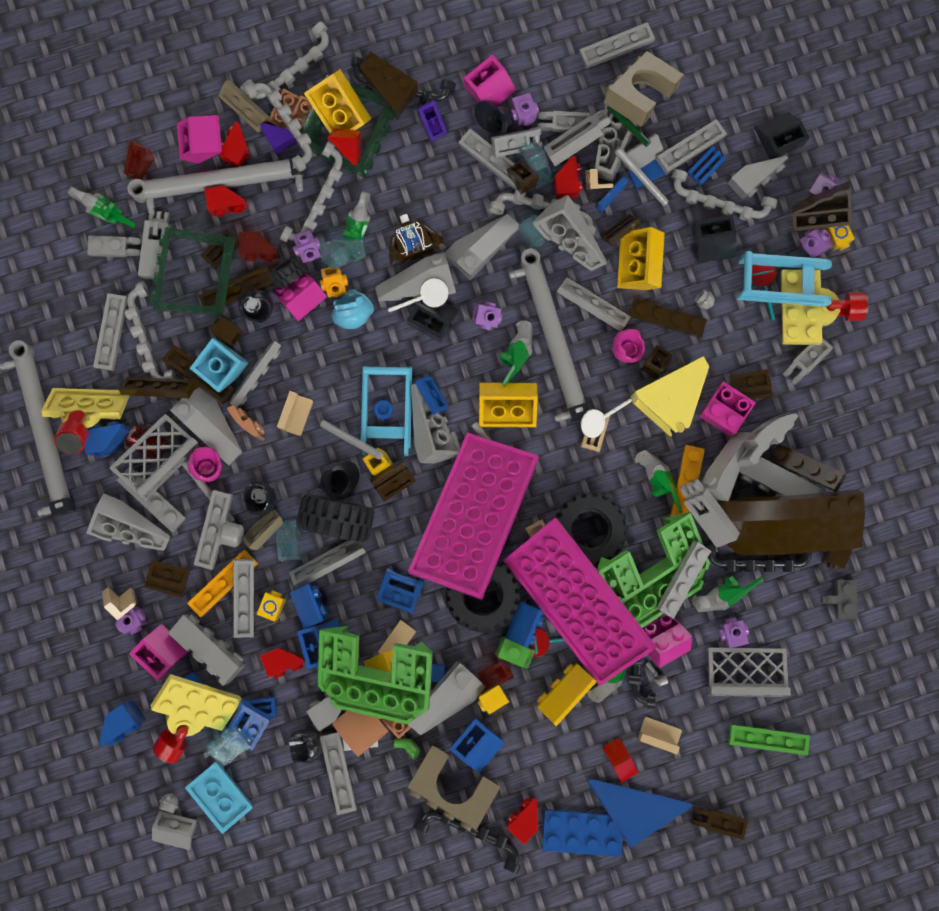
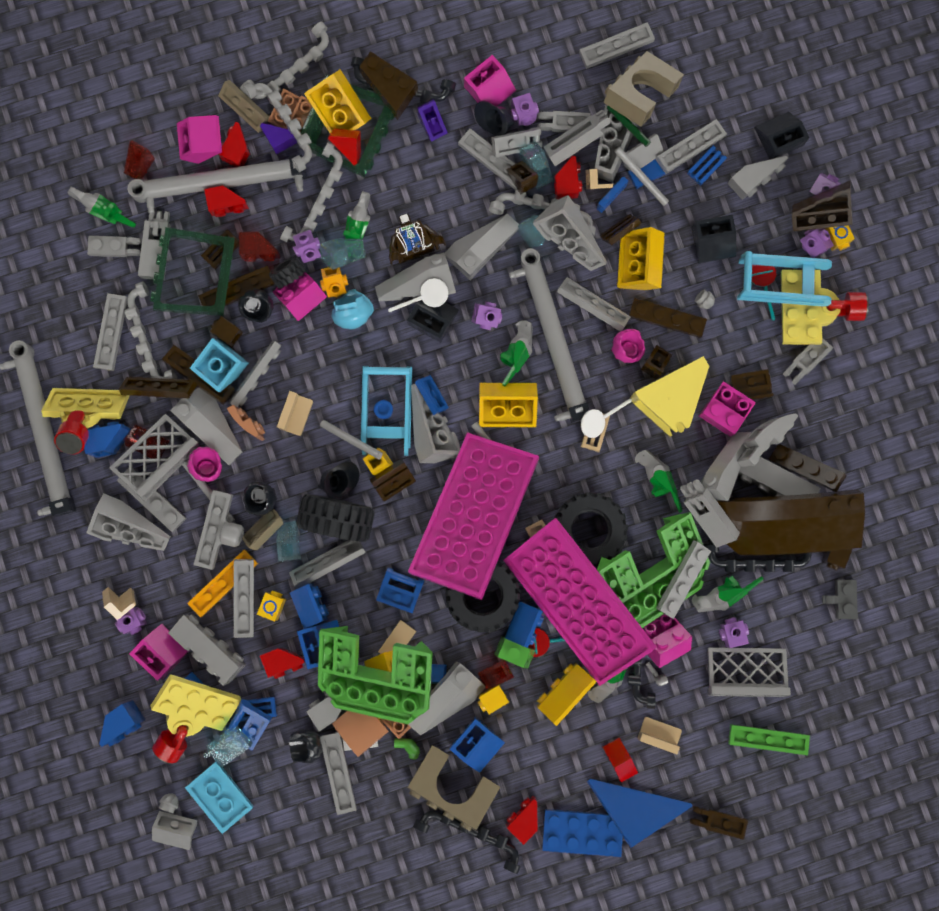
(167, 578): dark brown plate -> none
(688, 472): light orange plate -> none
(727, 206): light grey bar -> none

